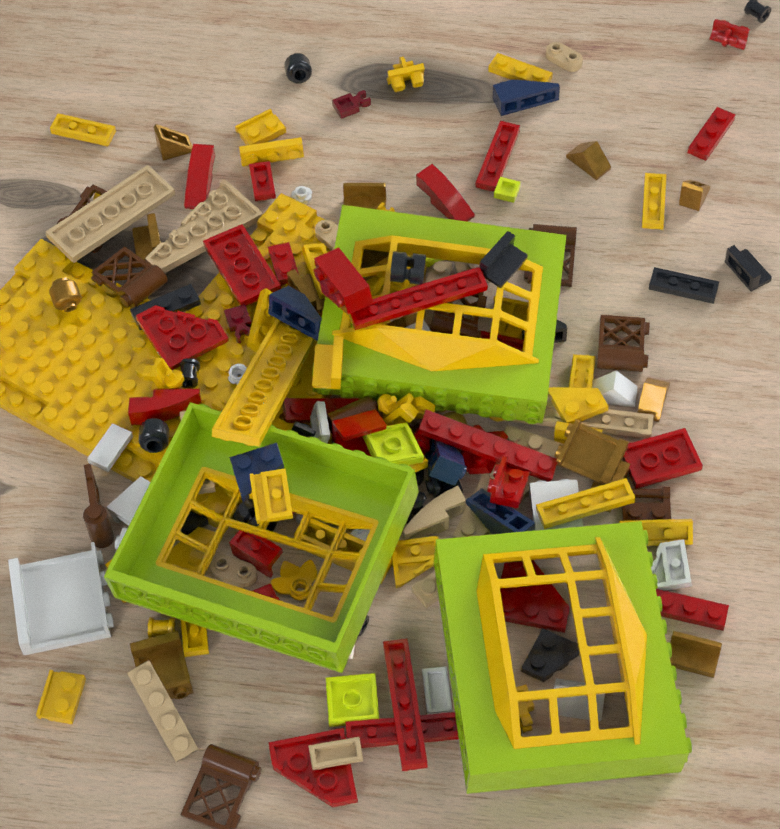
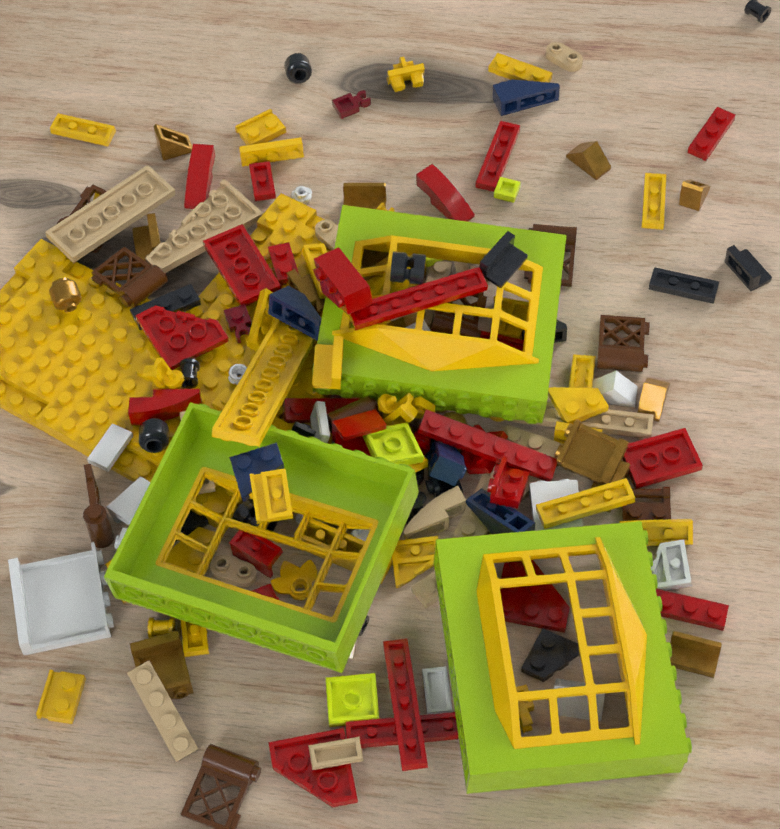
(729, 34): red hips -> none

